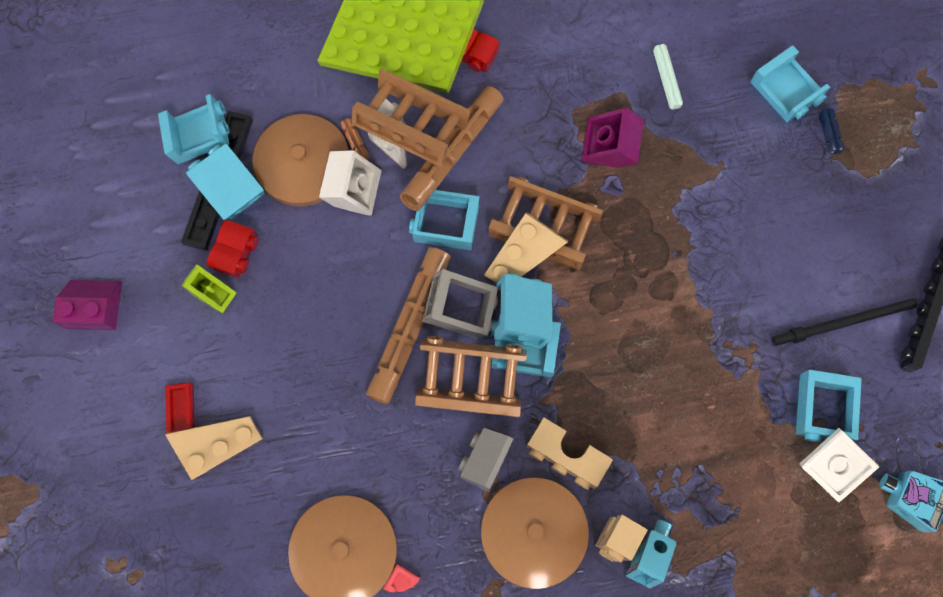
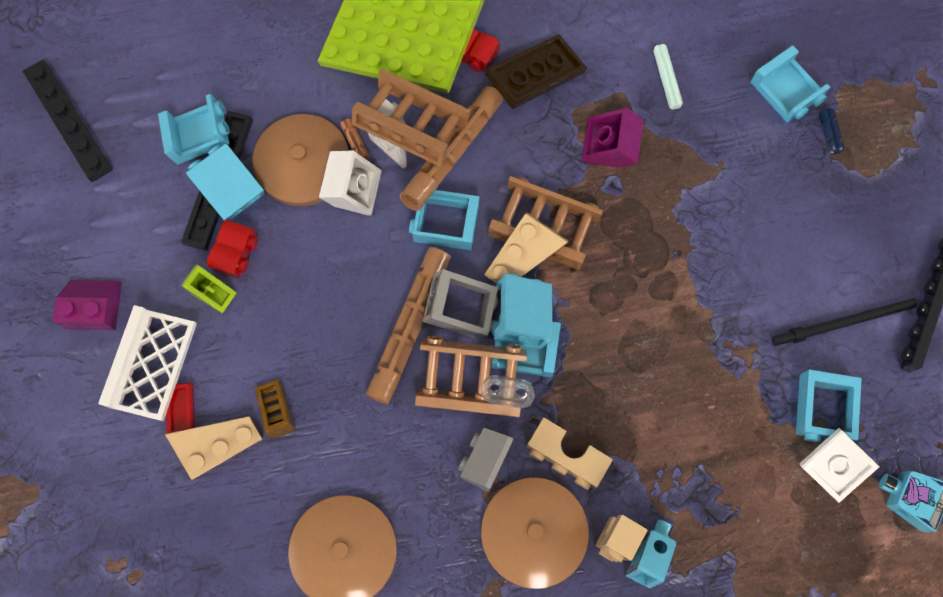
(67, 121): none -> black plate
(126, 362): none -> white fence
(279, 424): none -> pearl gold slope
(401, 580): coral tile -> none
(507, 393): none -> clear plate
(535, 71): none -> dark brown tile

